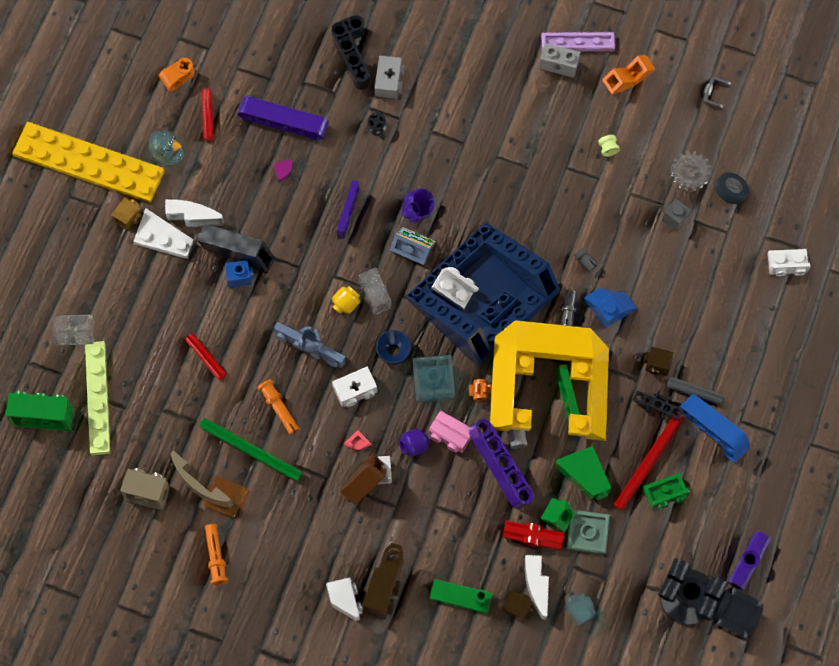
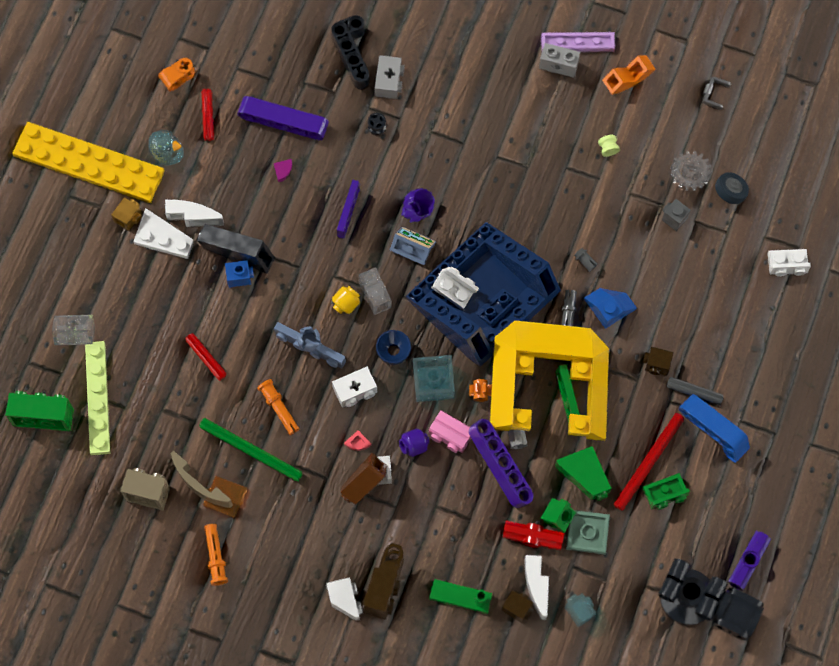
(665, 405): black piece -> none

